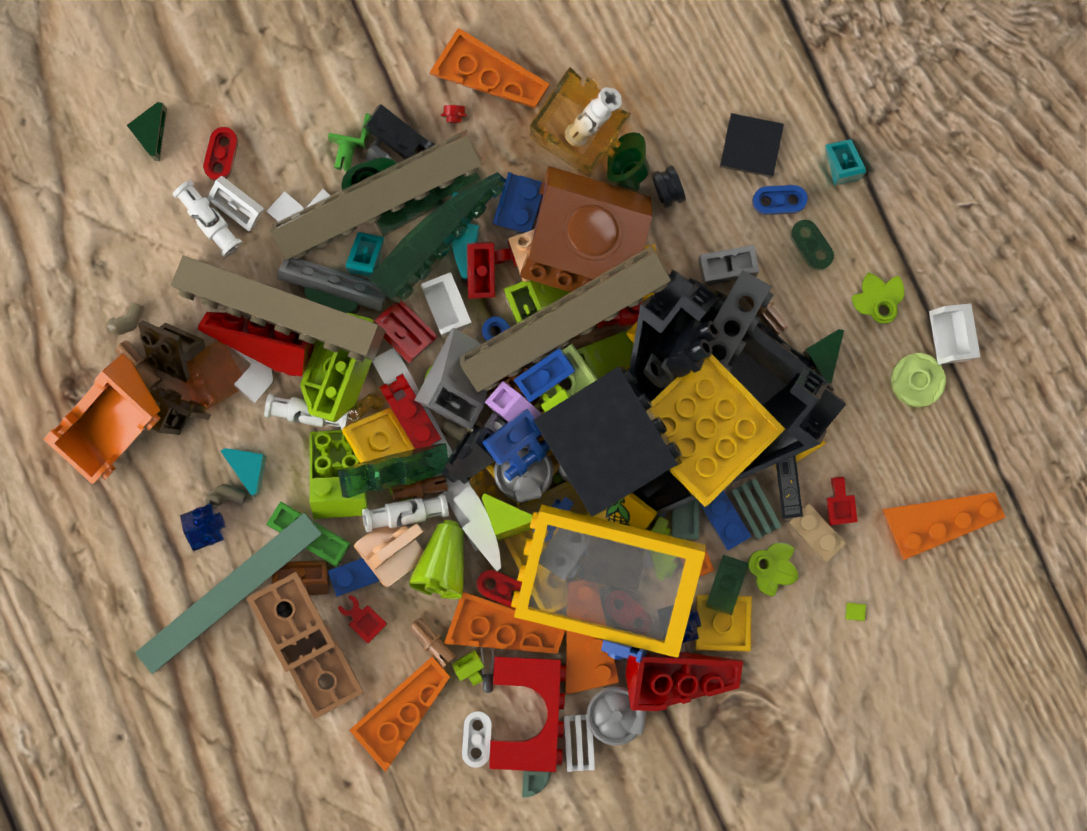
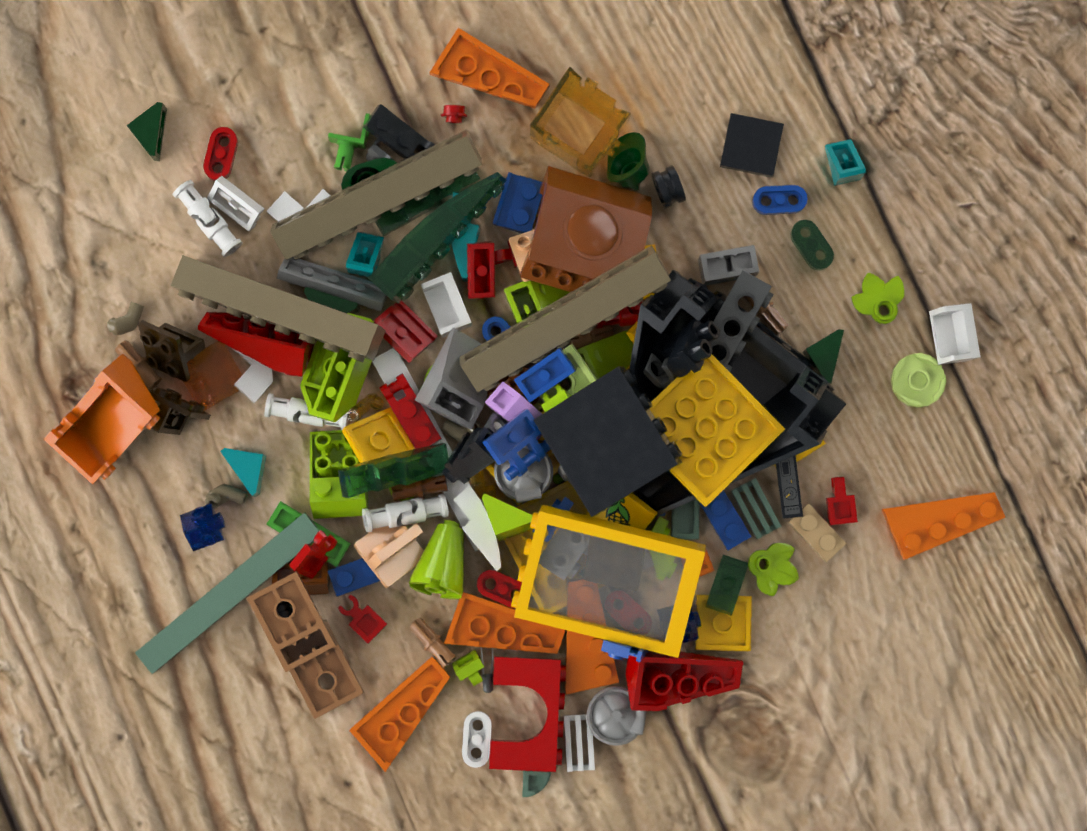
(313, 557): none -> red plate
(593, 116): white piece -> none
(855, 611): lime window -> none

